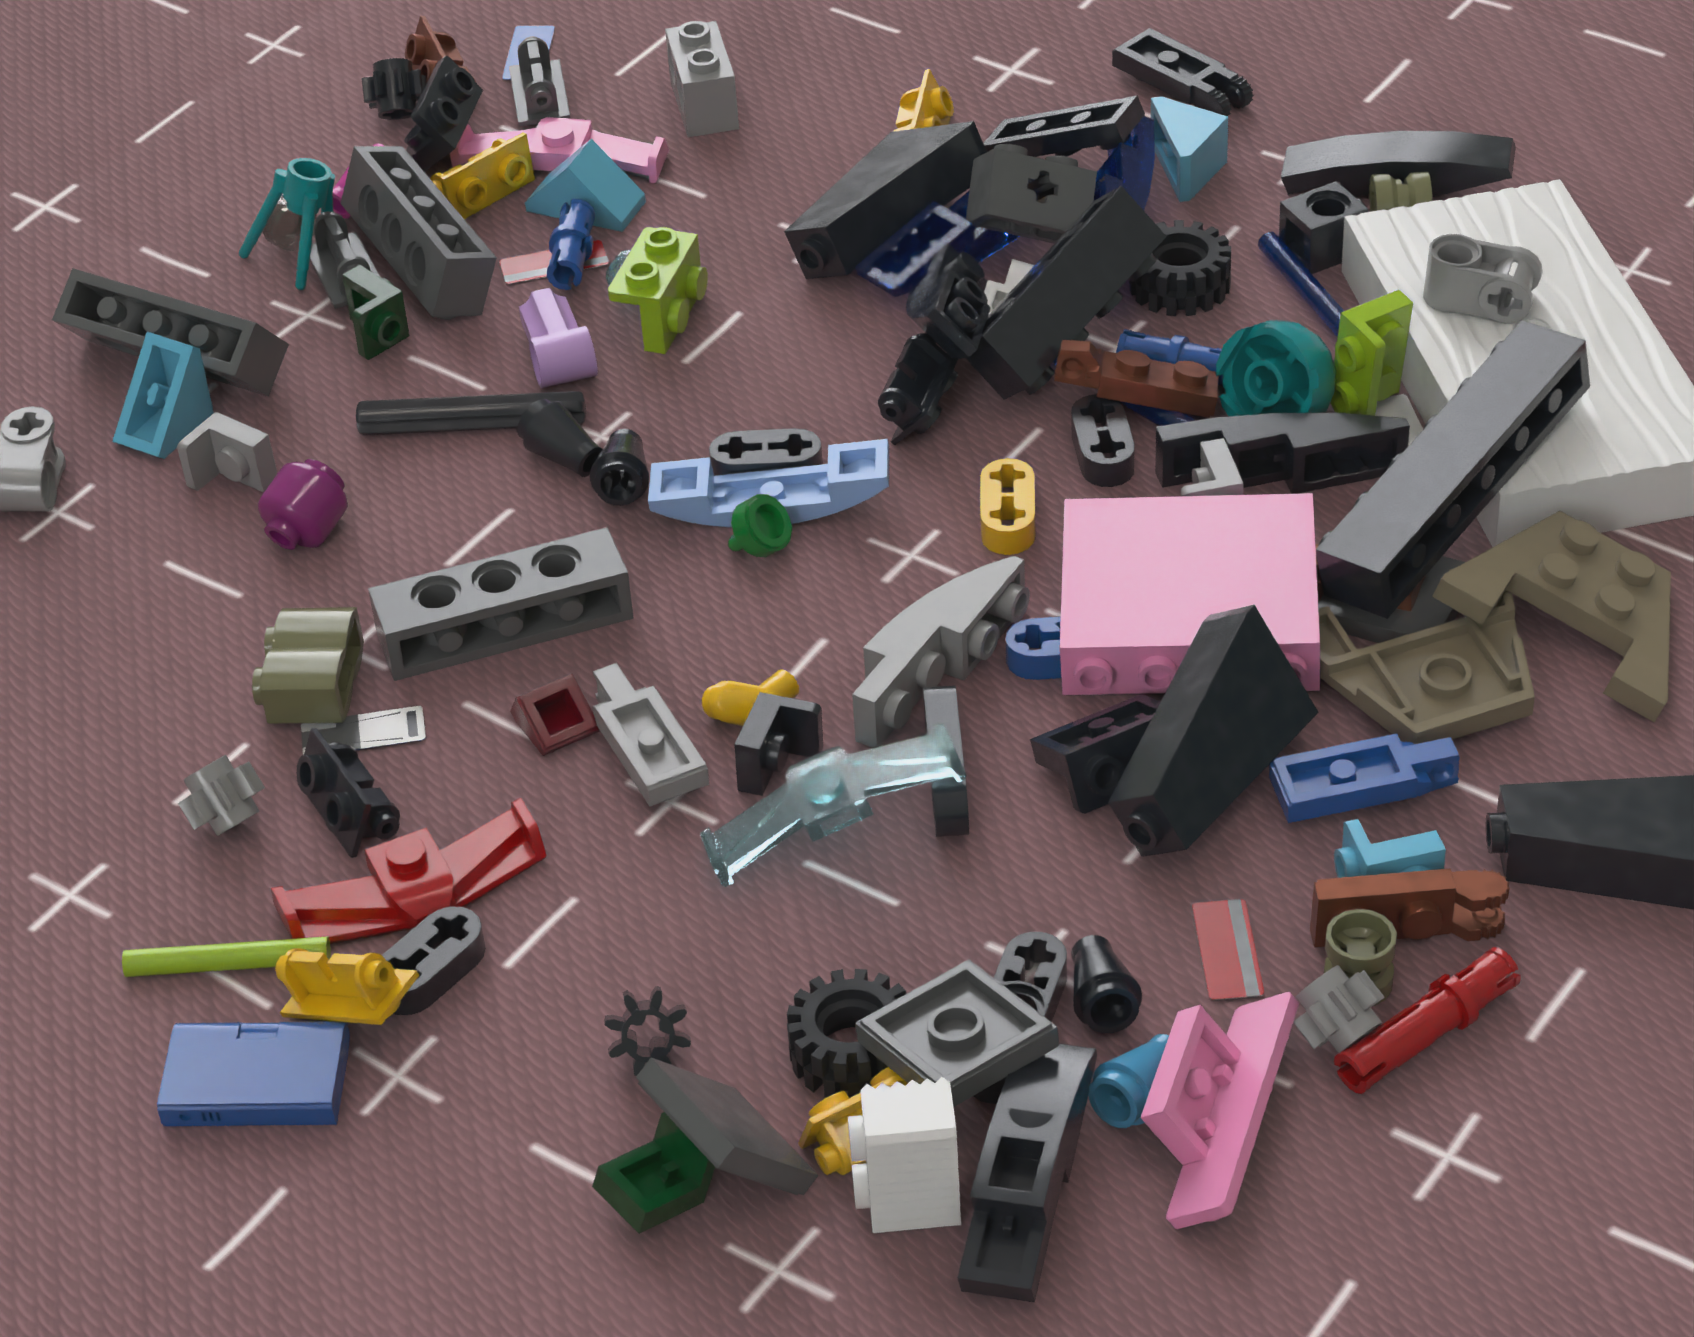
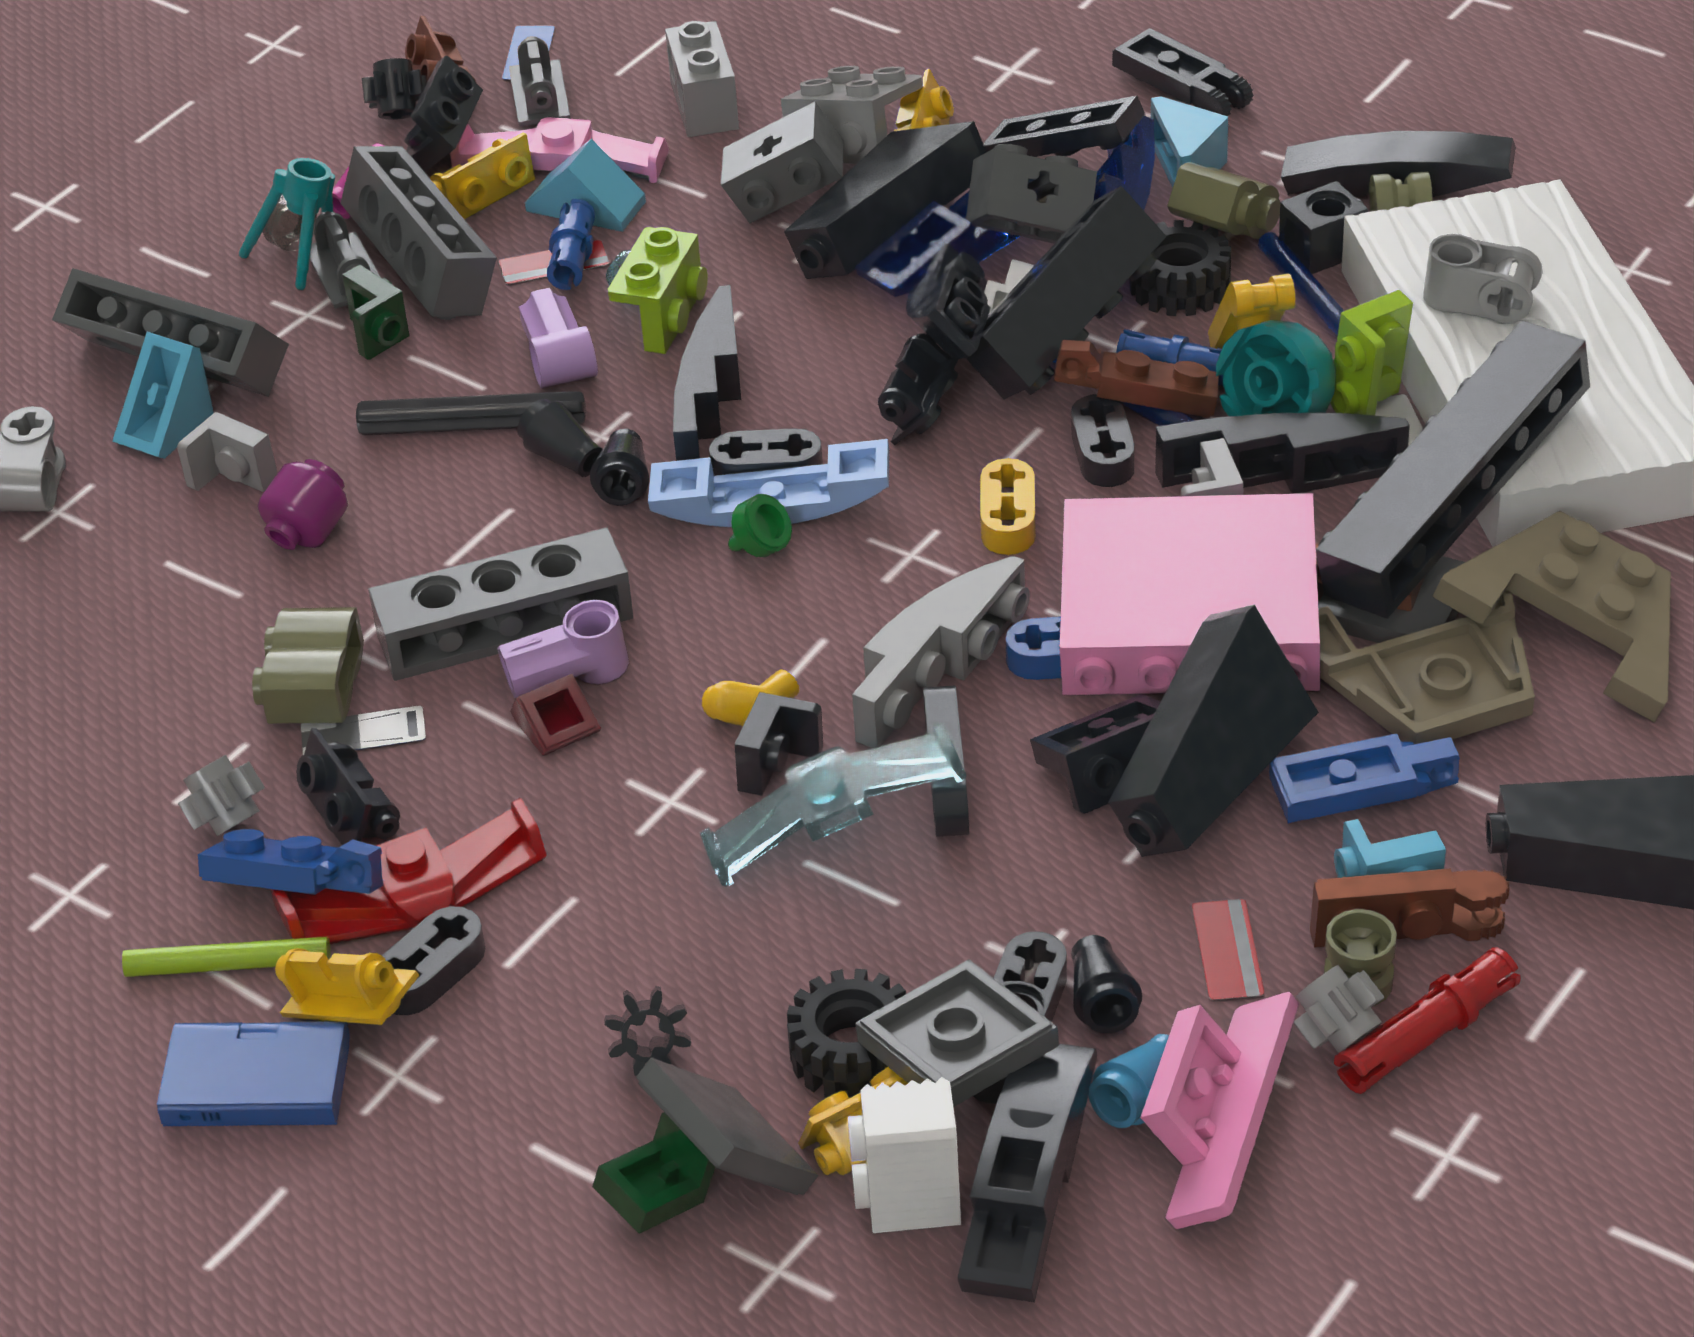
(292, 864): none -> blue hinge
(585, 645): none -> lavender piece
(646, 738): light grey hinge -> none
(706, 376): none -> slope
(782, 162): none -> dark grey brick
(855, 103): none -> light grey bracket
(1224, 200): none -> olive brick
(1250, 305): none -> yellow plate

